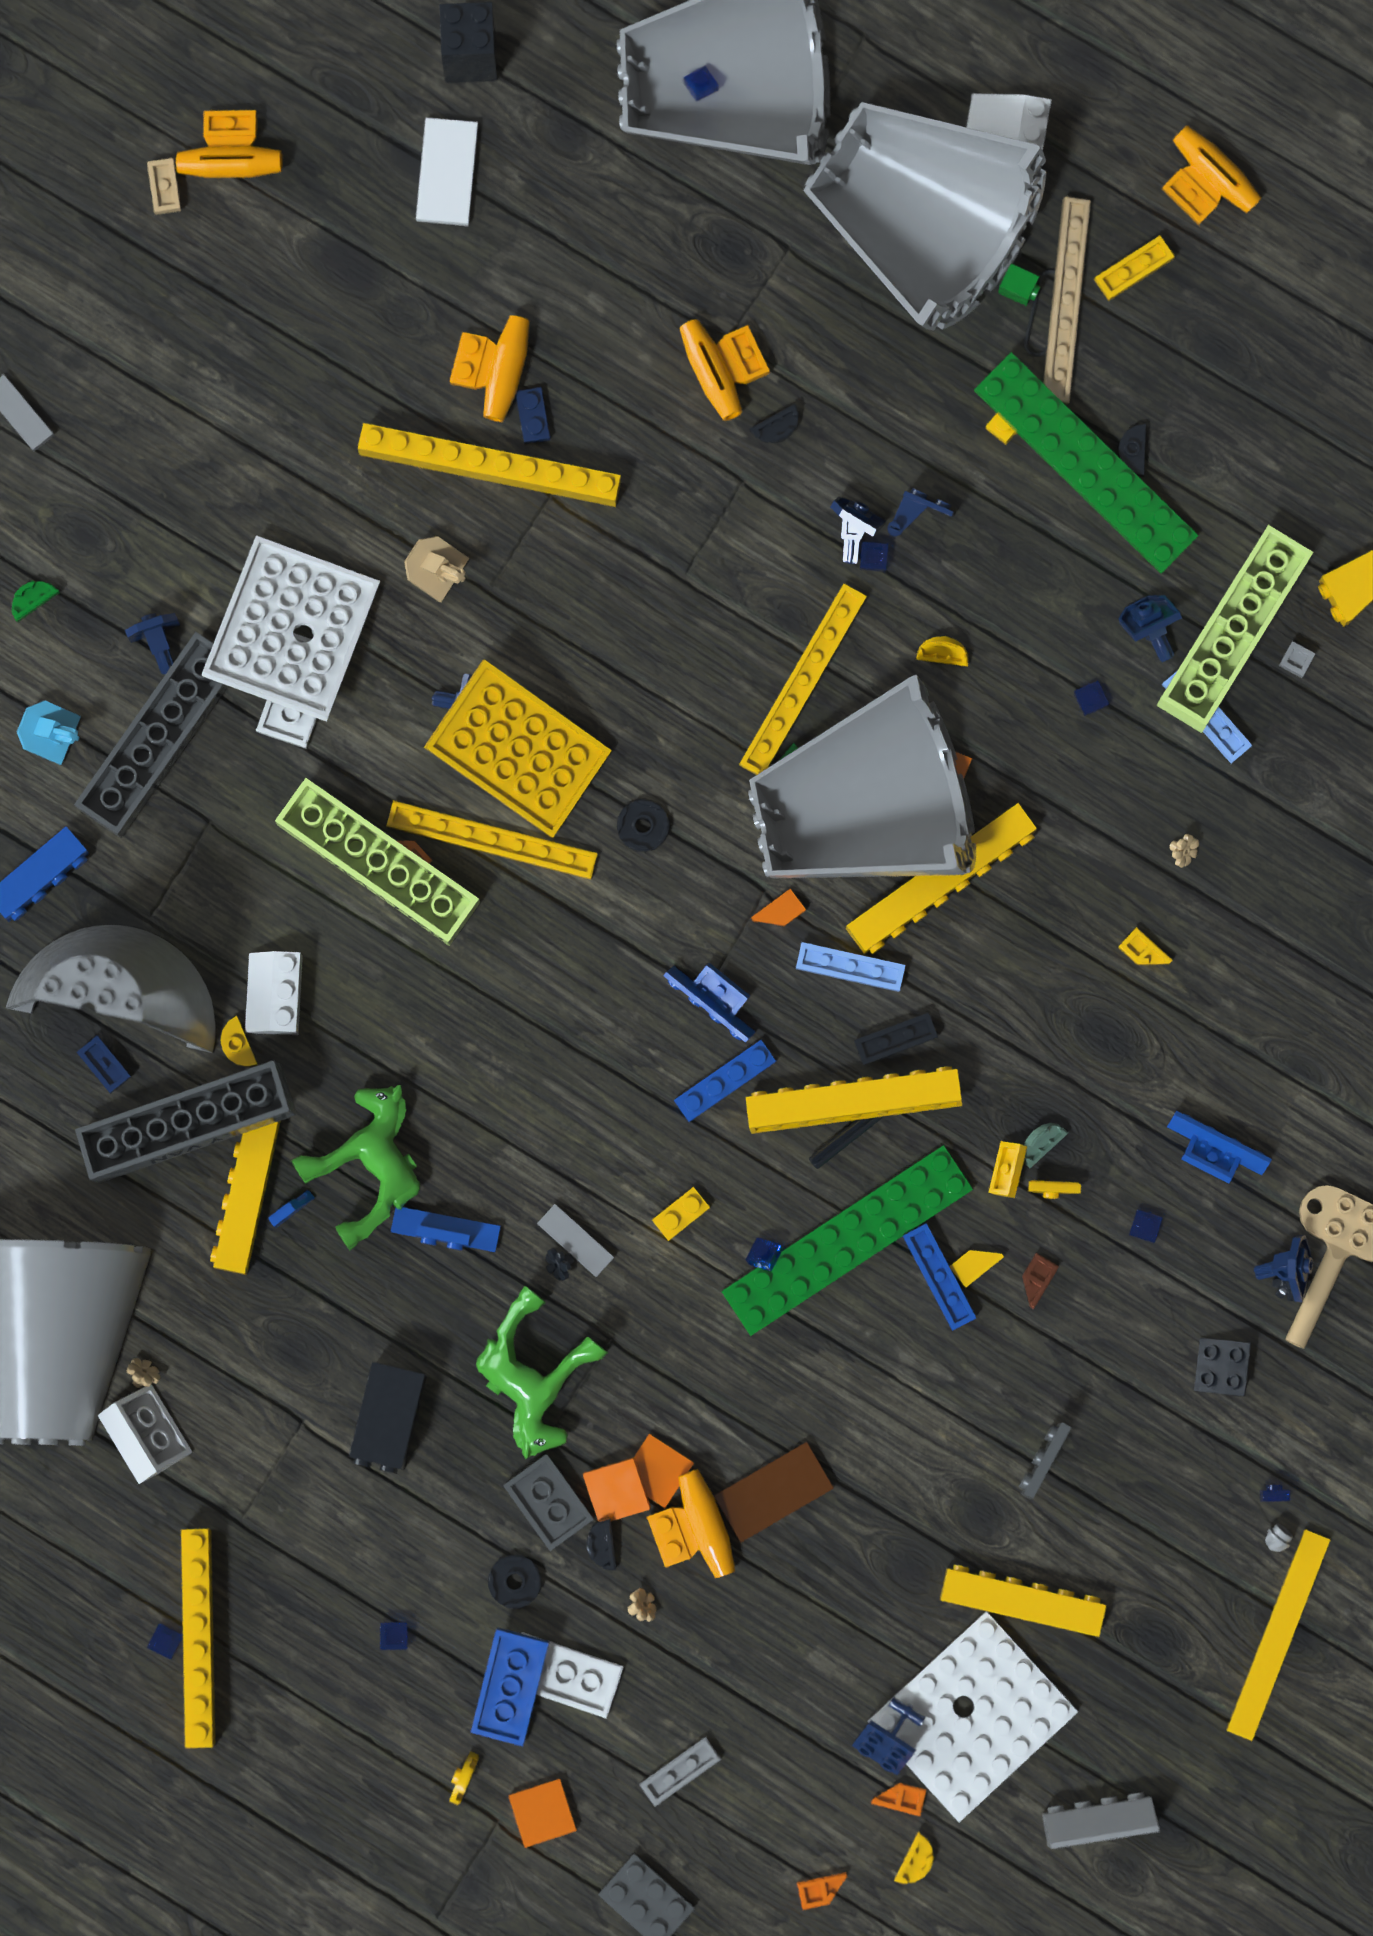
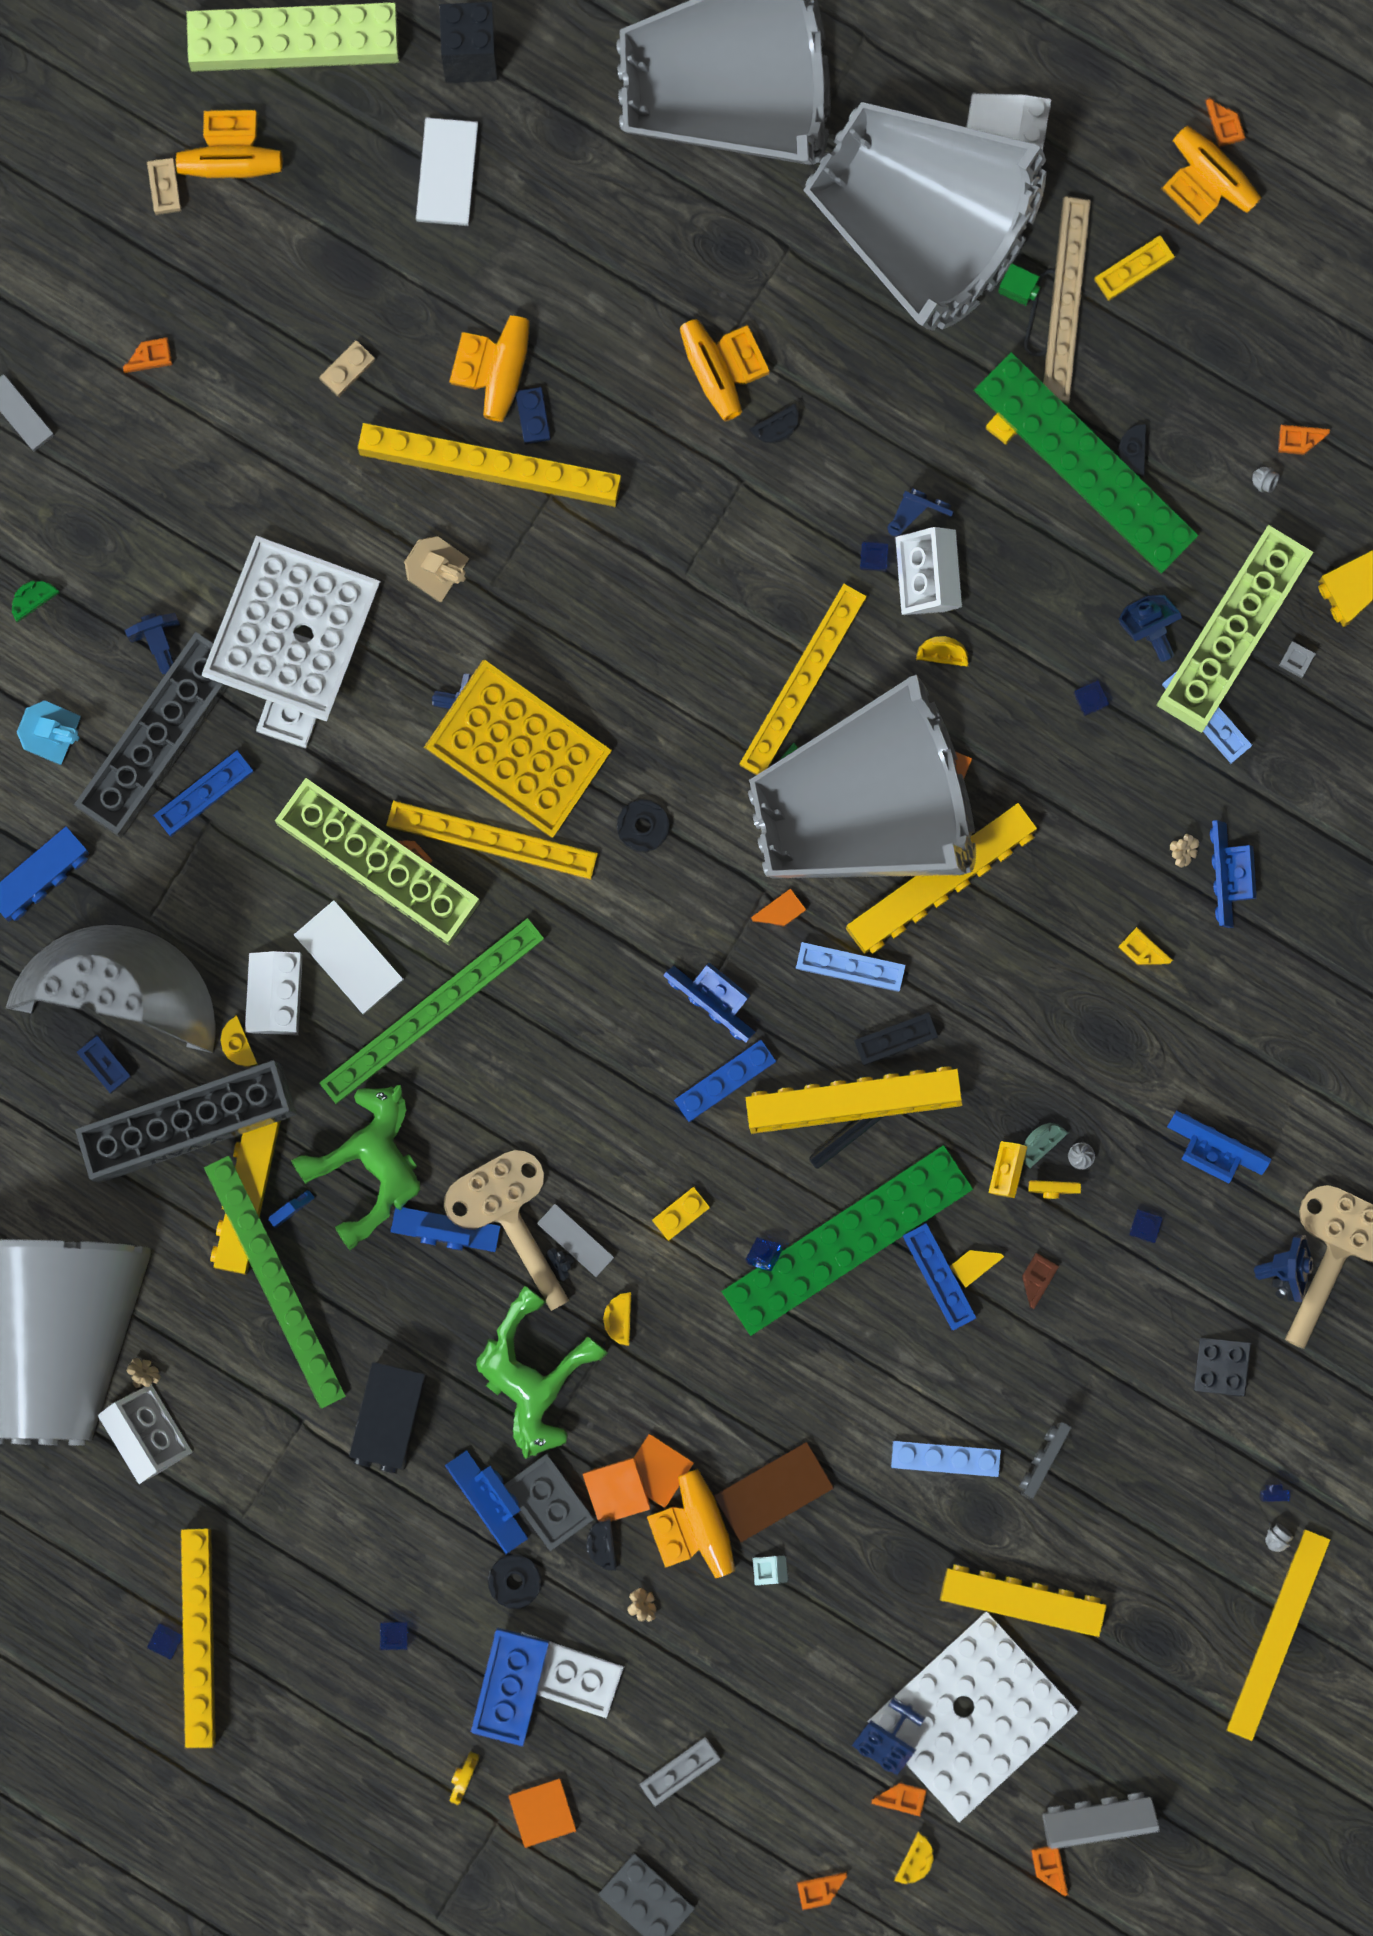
(149, 355): none -> orange tile
(203, 793): none -> blue plate
(274, 1282): none -> bright green plate
(292, 36): none -> yellowish green brick
(347, 368): none -> tan plate
(348, 957): none -> white tile
(431, 1011): none -> bright green plate
(489, 1499): none -> blue bracket
(496, 1195): none -> tan piece
(618, 1318): none -> yellow plate
(701, 83): clear blue plate -> none
(770, 1570): none -> light aqua slope
(856, 522): piece -> none
(928, 571): none -> white slope
(945, 1459): none -> light blue plate
(1049, 1868): none -> orange tile
(1081, 1155): none -> light grey plate
(1225, 124): none -> orange tile
(1233, 873): none -> blue bracket
(1265, 479): none -> light grey plate
(1299, 439): none -> orange tile

